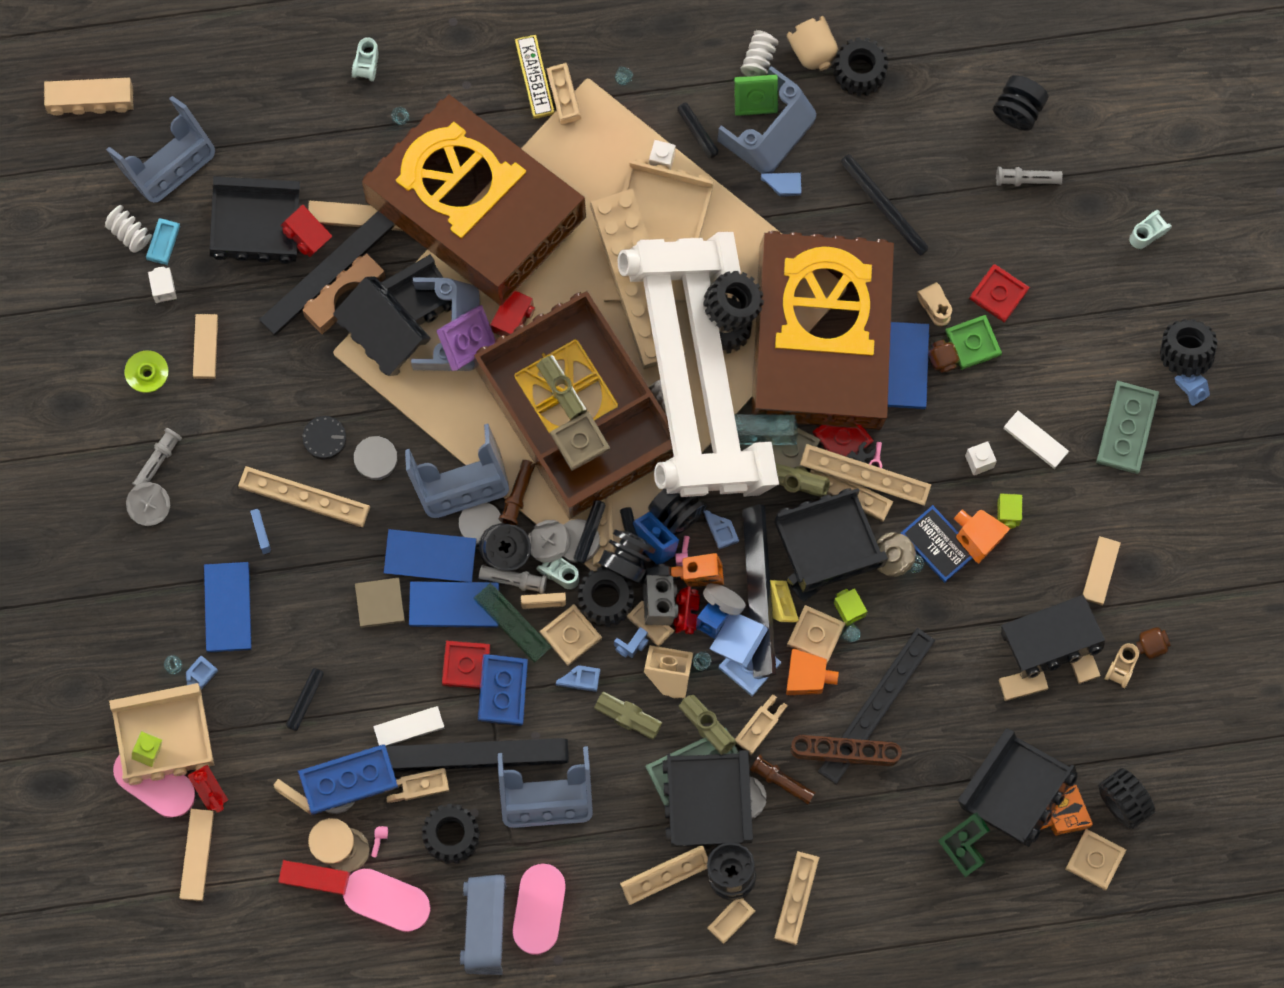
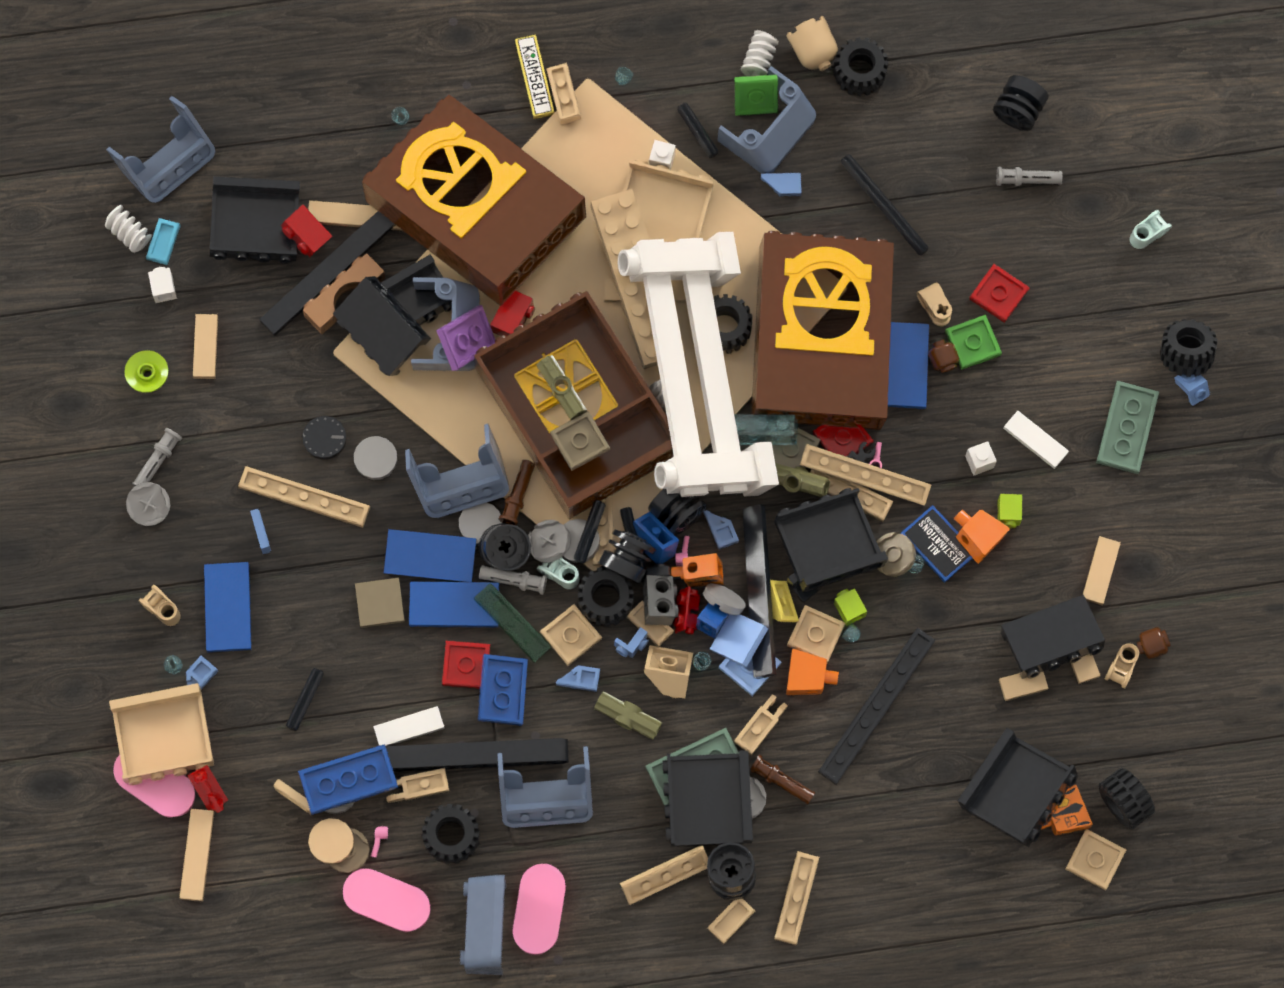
(88, 96): tan brick -> none
(146, 749): lime brick -> none
(158, 603): none -> tan piece
(314, 877): red tile -> none
(365, 63): light aqua piece -> none
(543, 600): tan tile -> none
(715, 733): olive piece -> none
(744, 290): black tyre -> none
(856, 746): reddish brown beam -> none
(960, 846): dark green brick -> none

